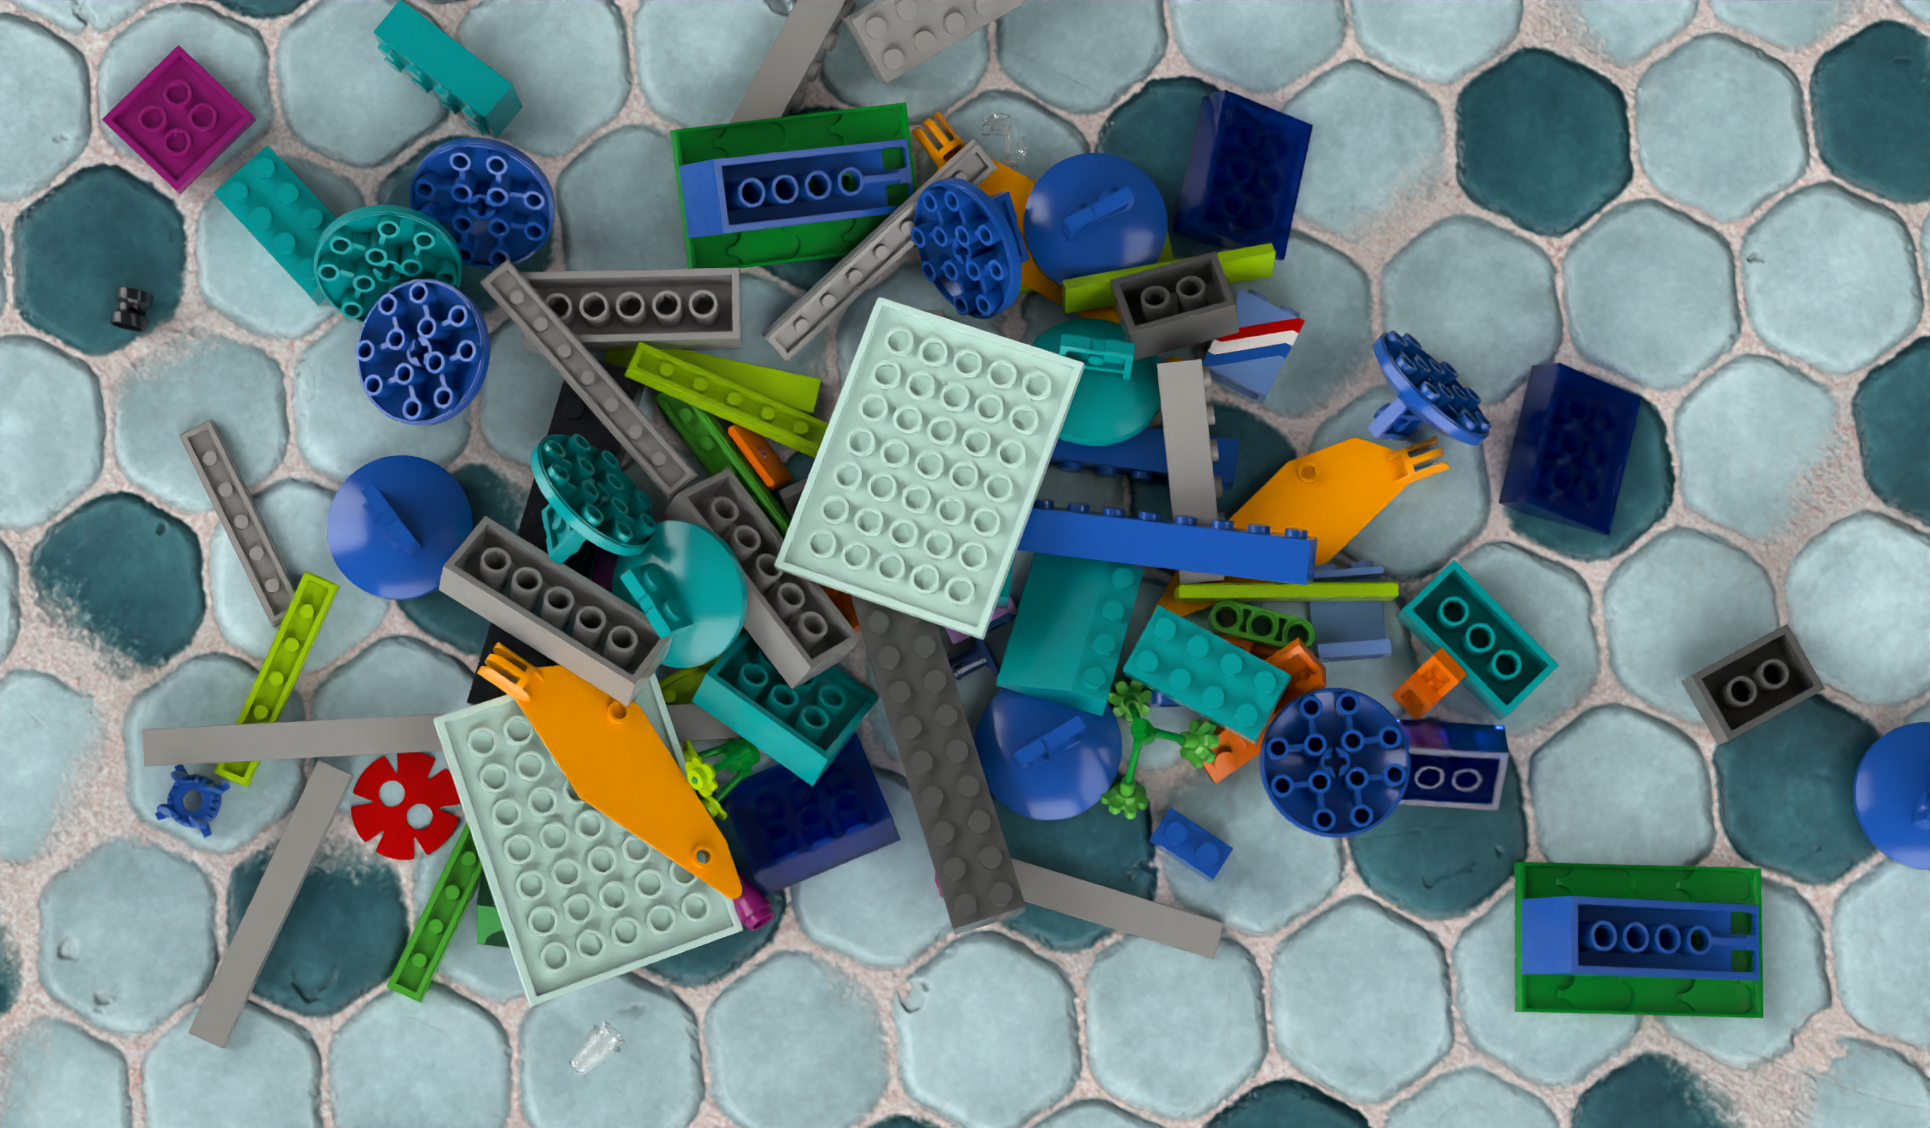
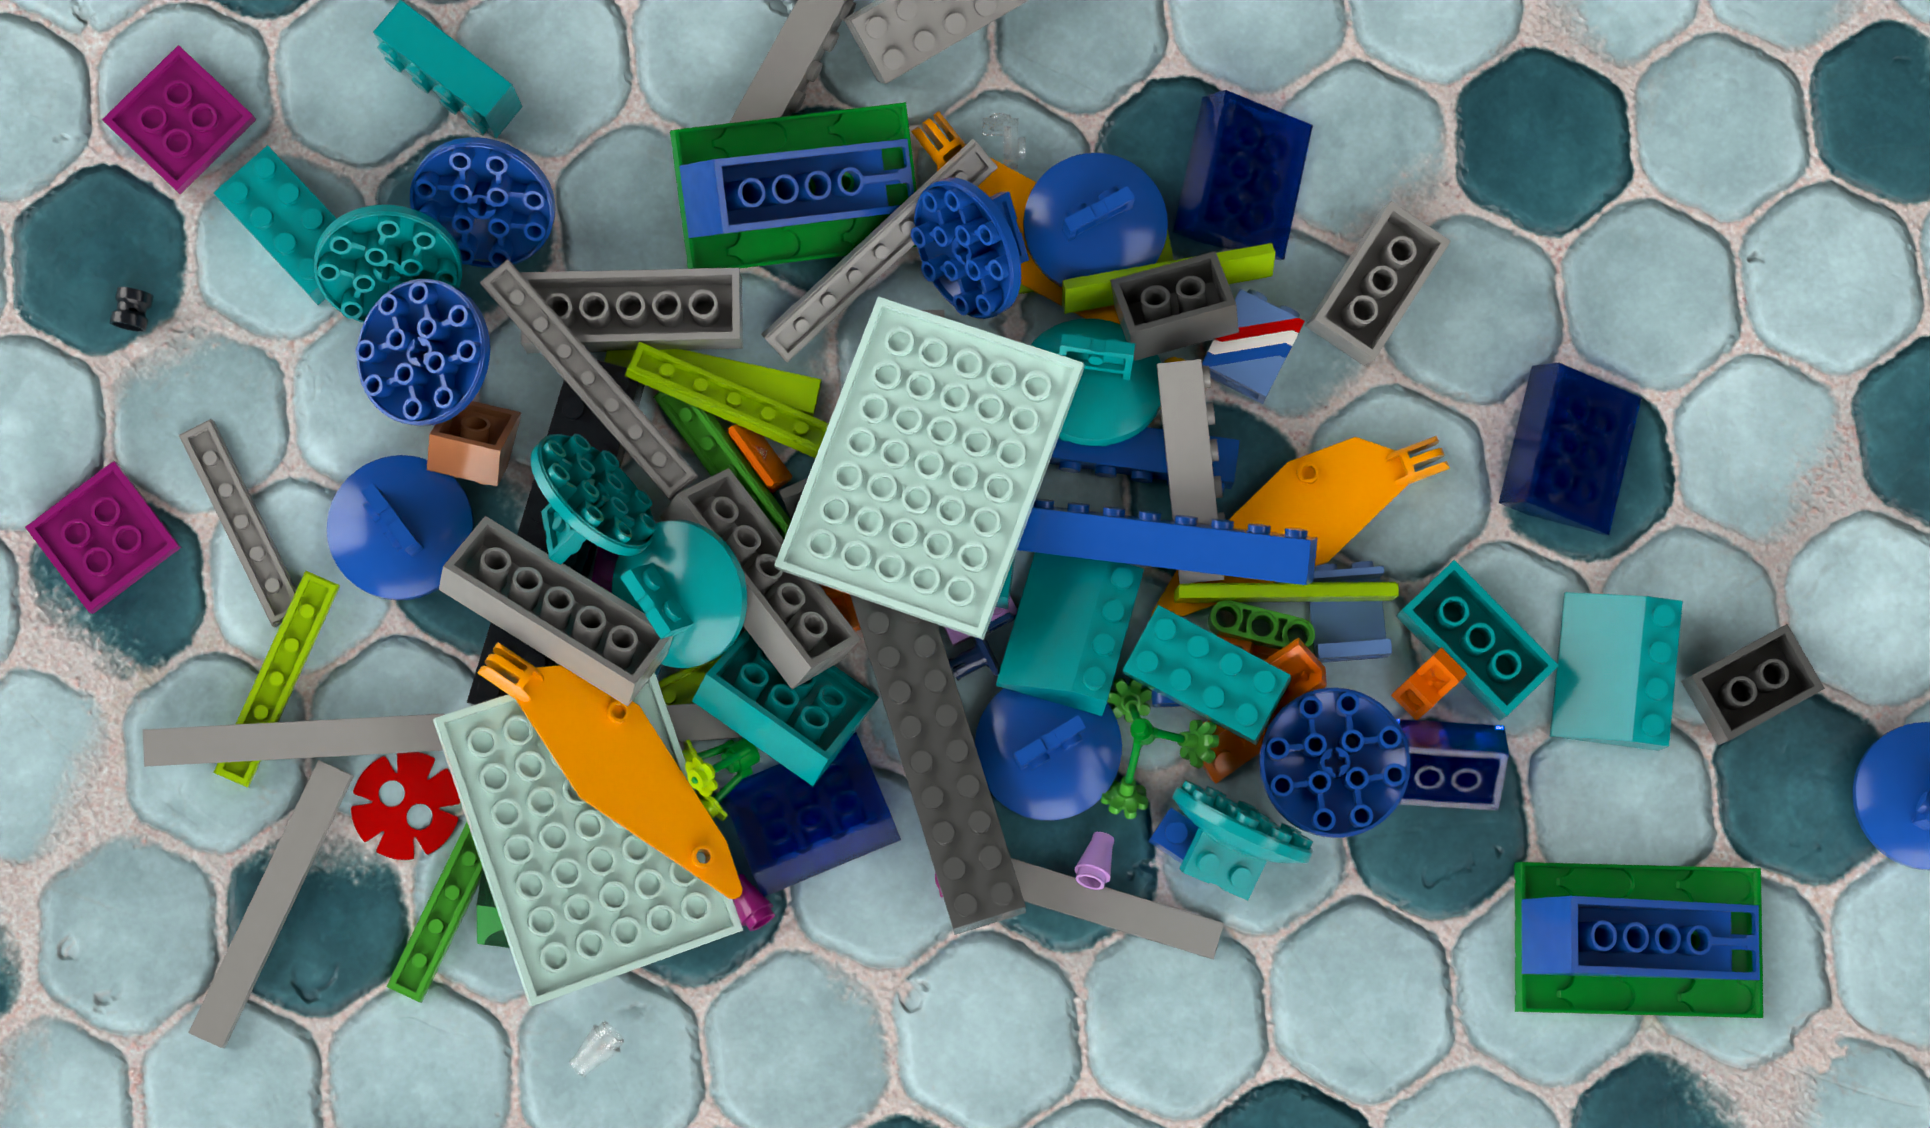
(103, 537): none -> magenta plate
(211, 800): blue piece -> none
(474, 443): none -> nougat slope
(1095, 864): none -> lavender cone
(1234, 840): none -> teal bracket
(1378, 283): none -> light grey brick
(1424, 394): blue bracket -> none
(1616, 669): none -> teal slope

